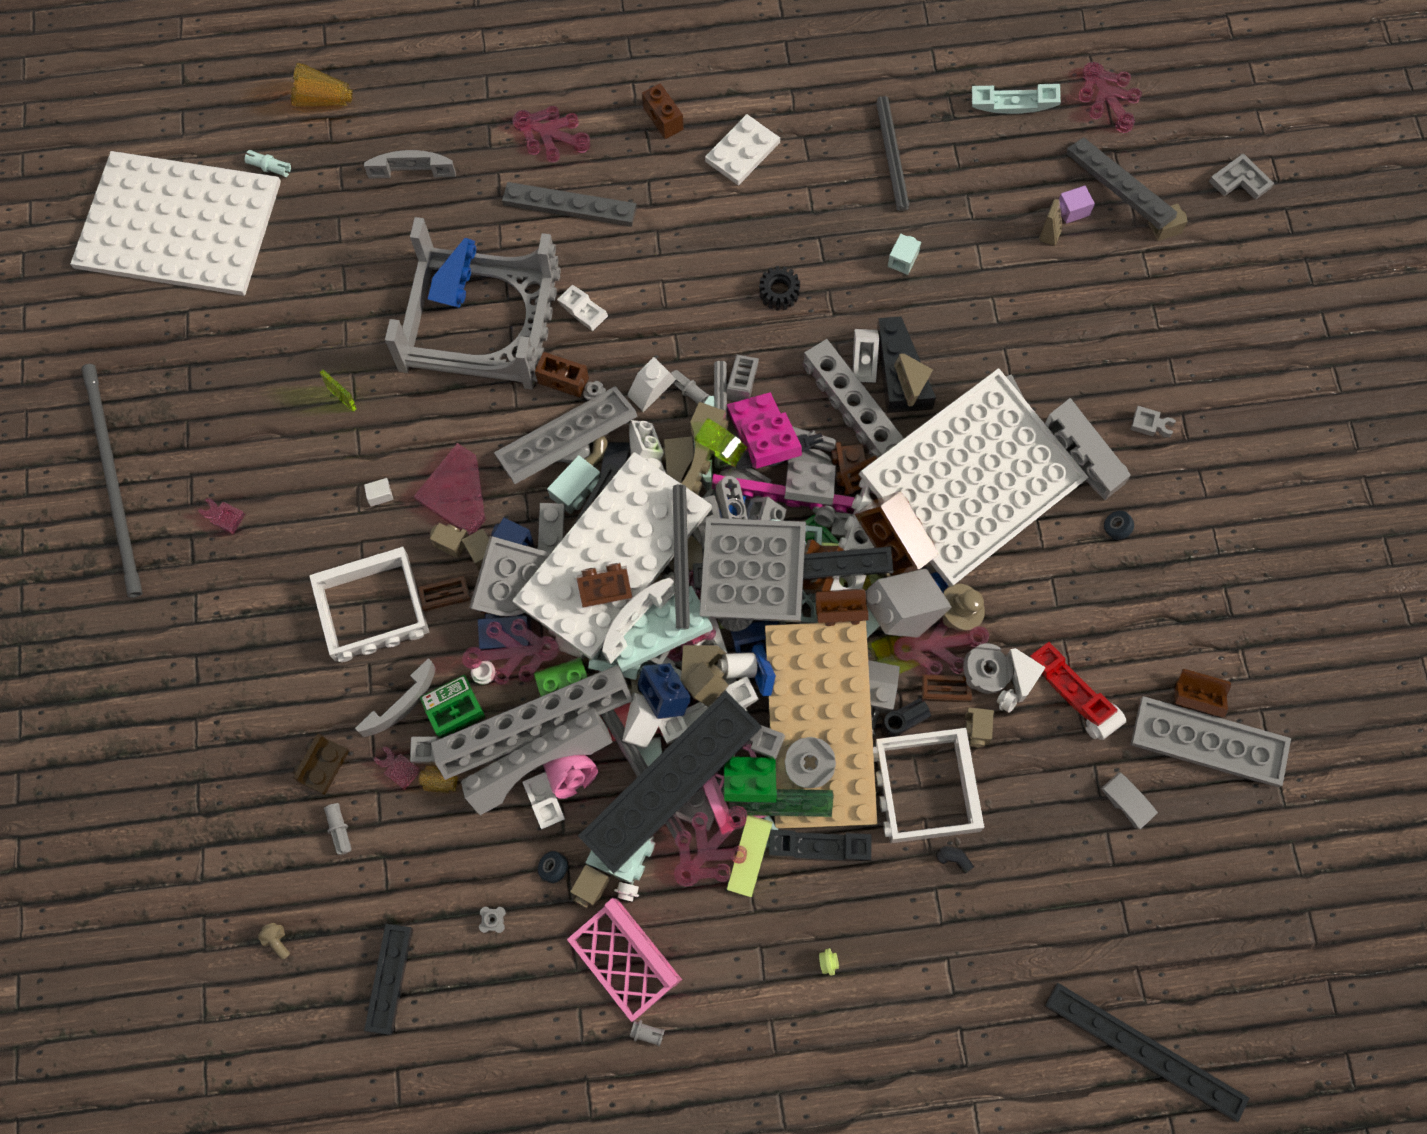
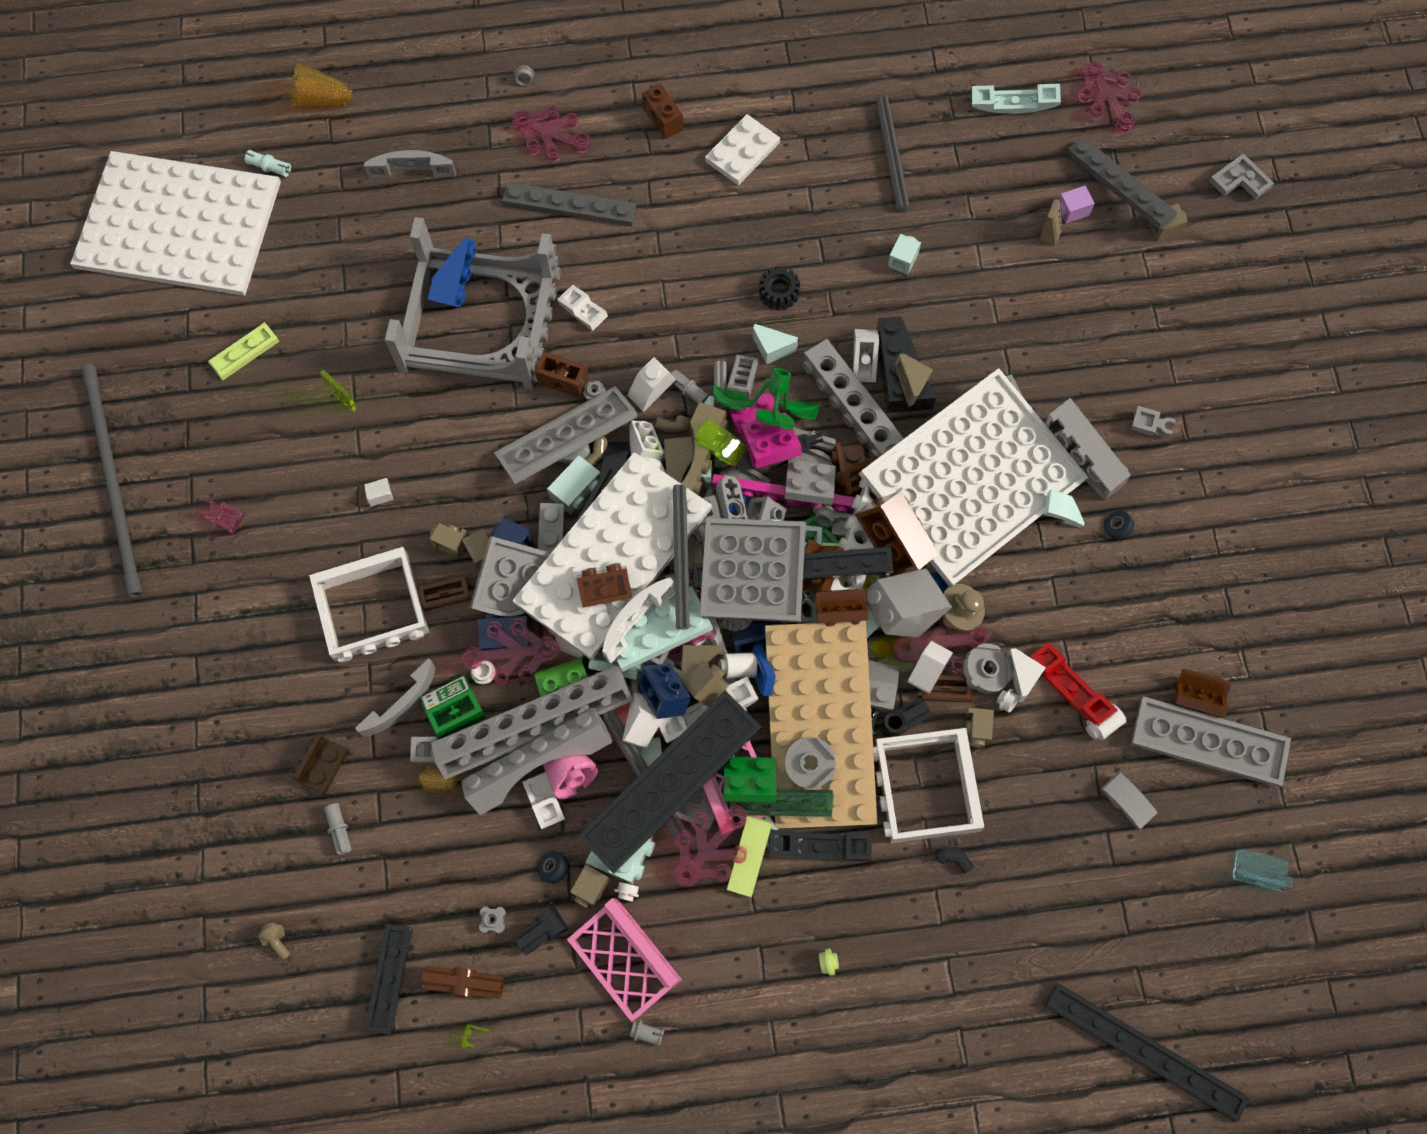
(243, 351): none -> yellowish green tile
(399, 769): clear pink plate -> none
(455, 491): clear pink plate -> none
(462, 982): none -> reddish brown piece
(467, 1031): none -> clear neon green piece
(524, 75): none -> light grey plate
(546, 927): none -> black piece
(671, 427): none -> dark tan arm
(767, 742): light grey plate -> none
(773, 344): none -> light aqua slope
(777, 387): none -> green plant
(929, 667): none -> white slope
(1063, 507): none -> light aqua slope
(1262, 870): none -> clear light blue panel

